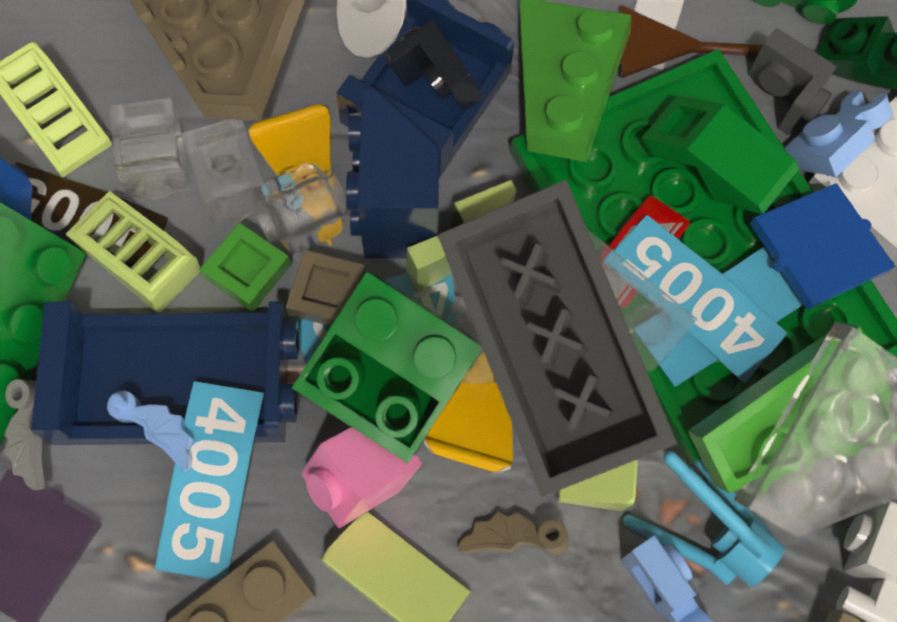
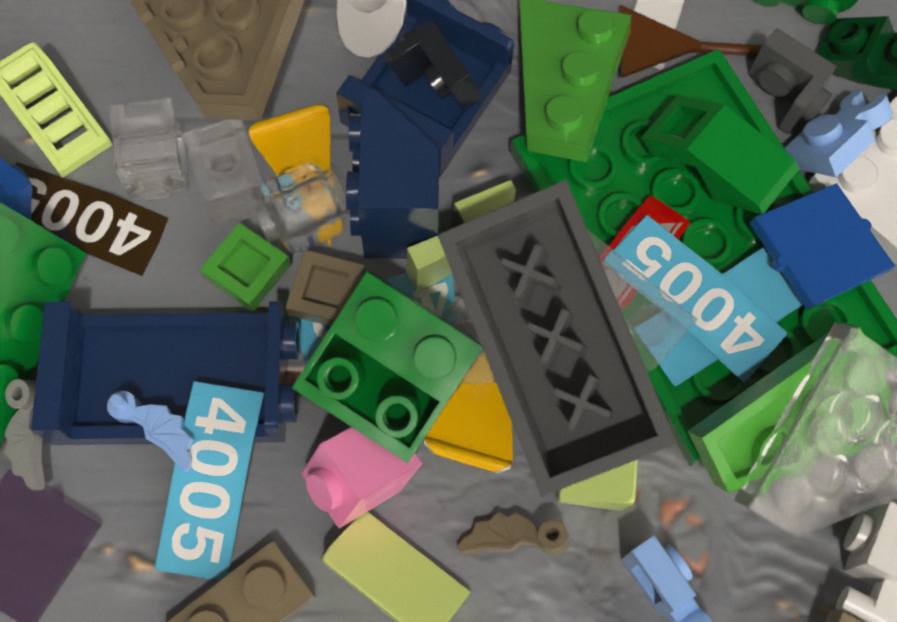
(166, 283): yellowish green slope -> none
(743, 542): medium azure plant -> none

